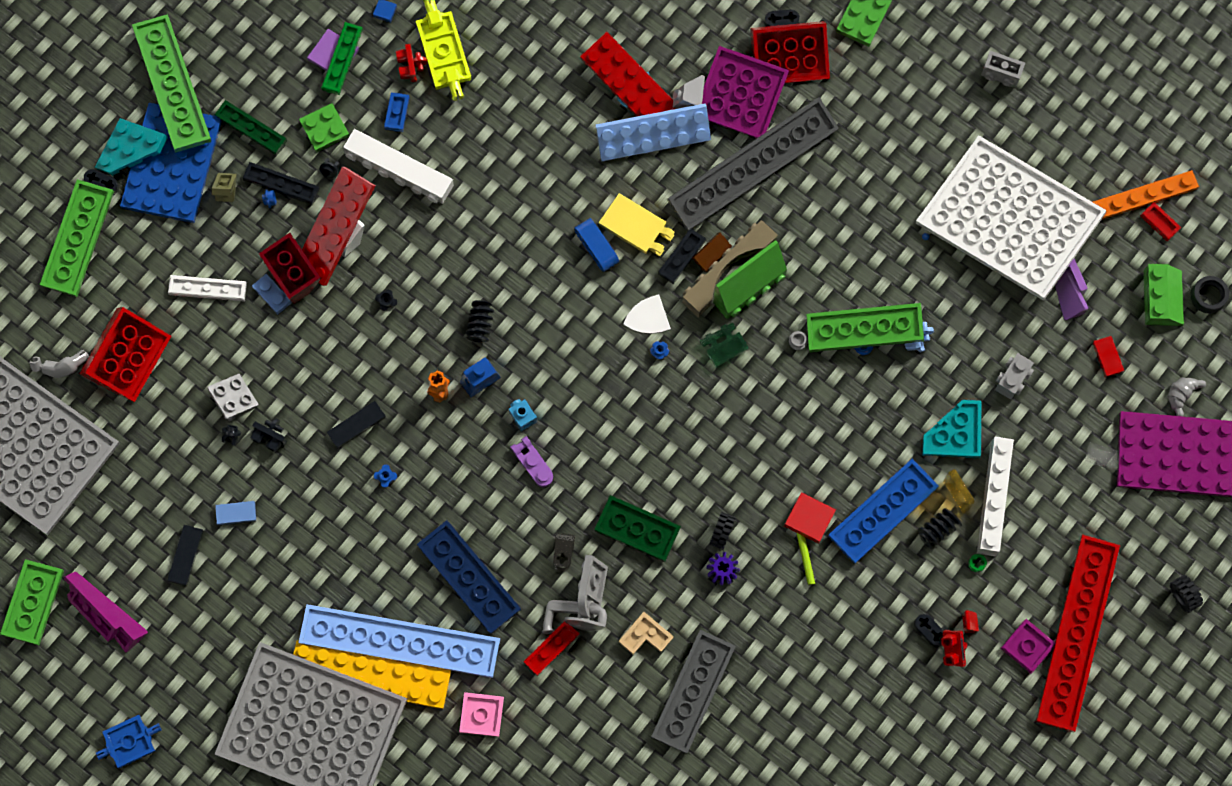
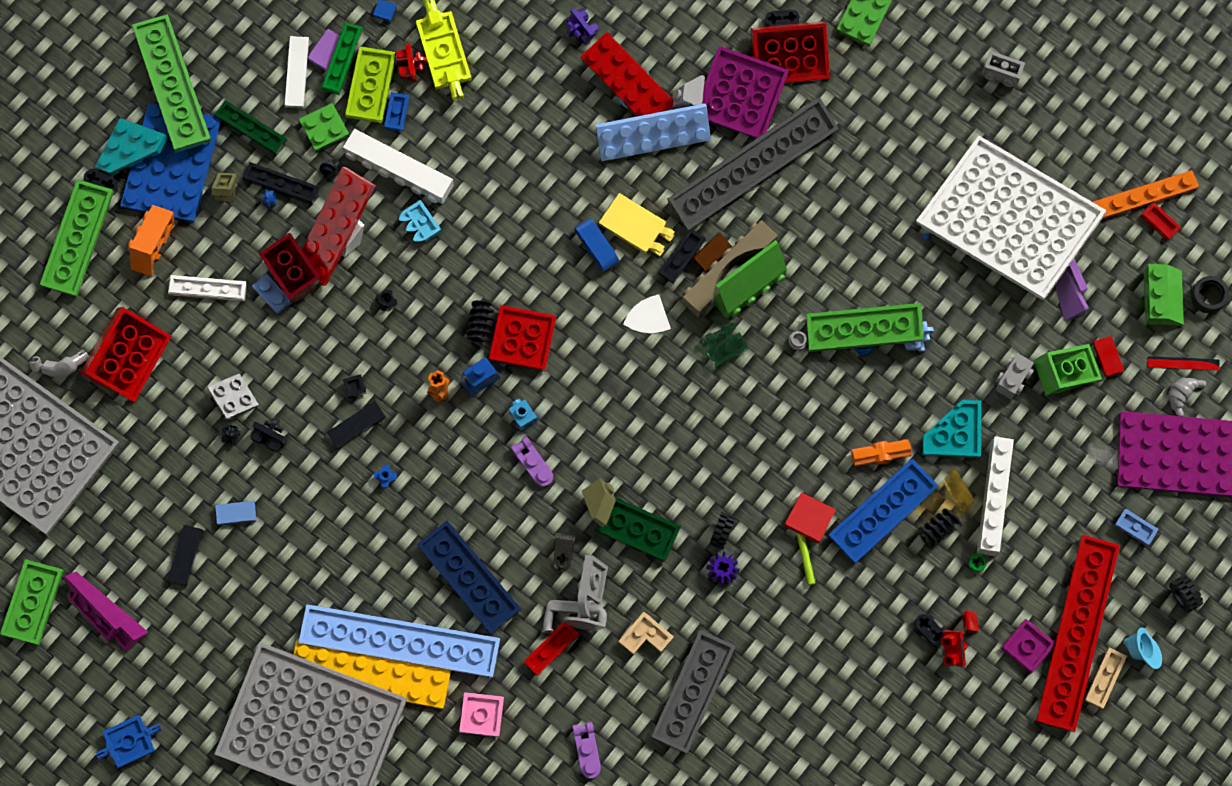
(149, 239): none -> orange wedge
(296, 72): none -> white tile
(354, 386): none -> black plate
(370, 84): none -> lime plate
(421, 221): none -> medium azure plate
(522, 338): none -> red plate
(579, 27): none -> dark purple hips
(587, 751): none -> medium lavender plate
(599, 501): none -> olive slope
(659, 345): blue plate -> none
(881, 452): none -> orange piece
(1067, 369): none -> bright green slope
(1105, 678): none -> tan plate
(1136, 527): none -> medium blue plate
(1143, 647): none -> medium azure piece
(1183, 363): none -> red sticker

